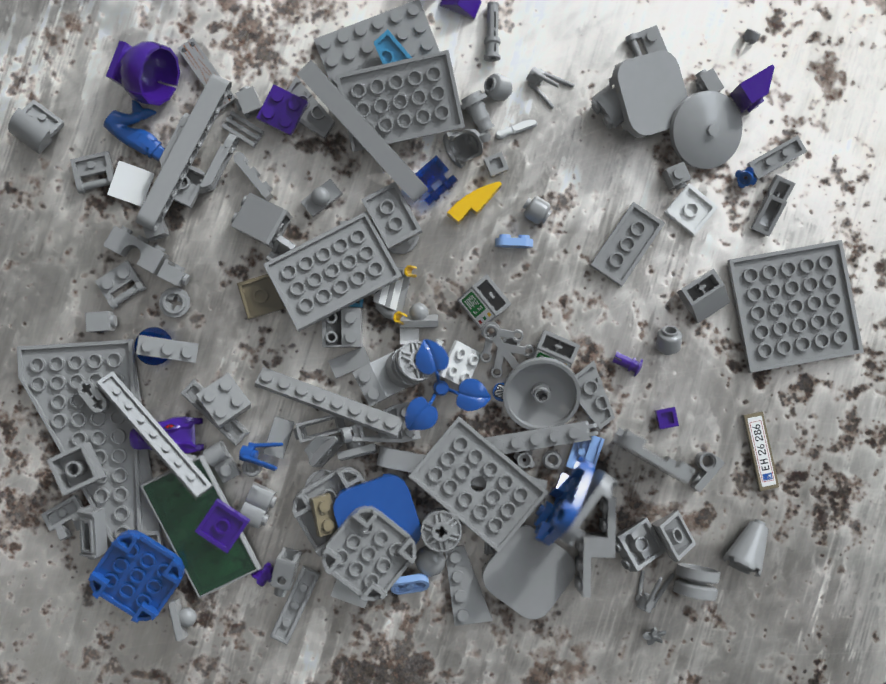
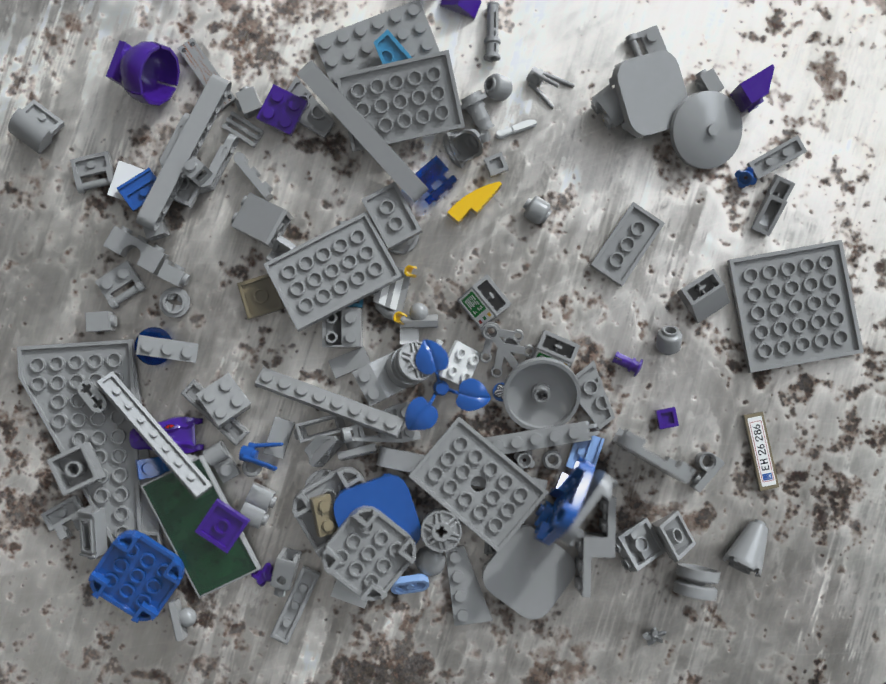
(135, 138): blue piece -> none
(137, 189): none -> blue plate
(150, 467): none -> blue plate
(193, 168): none -> light grey brick
(321, 197): light grey tile -> none
(506, 241): light blue plate -> none
(647, 601): light grey plant -> none
(676, 176): light grey brick -> none
(691, 210): white tile -> none
(751, 35): light grey hinge -> none

